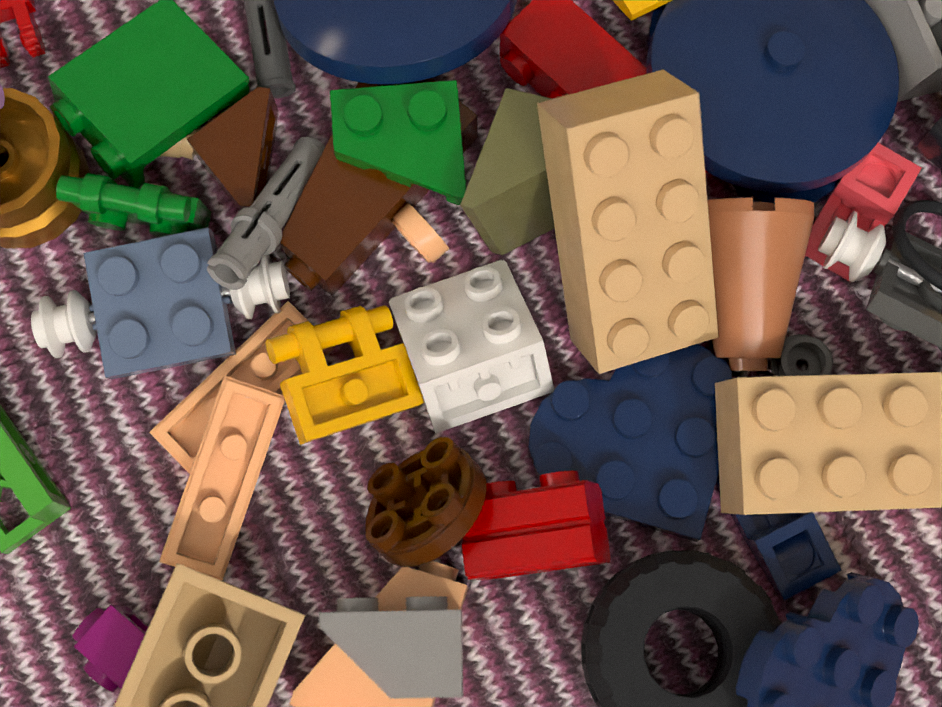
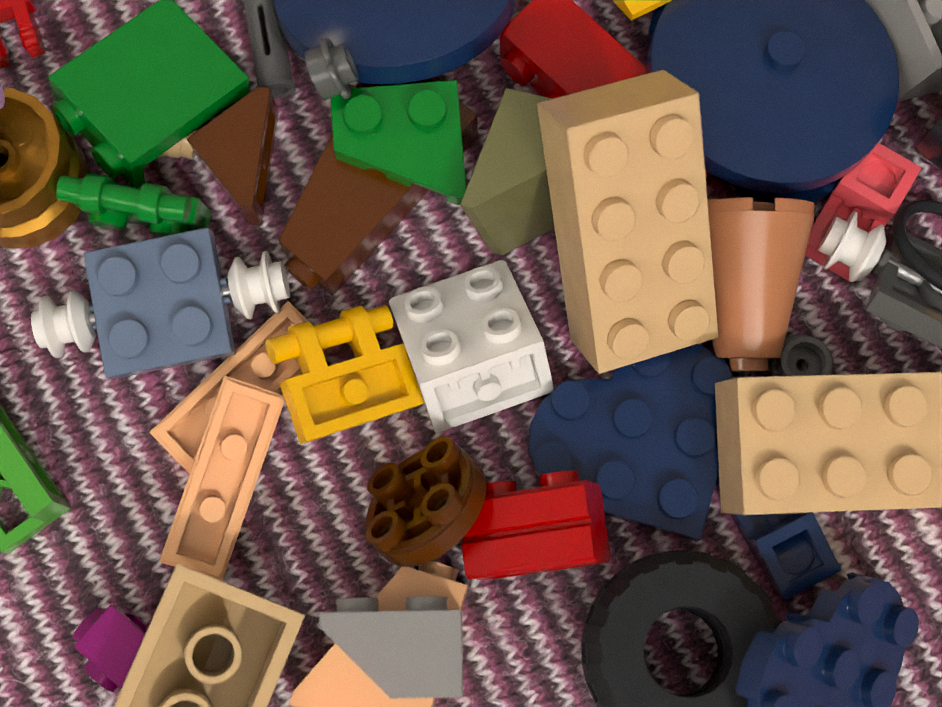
(259, 227): light grey pin -> none
(331, 69): none -> dark grey plate
(419, 233): light nougat tile -> none

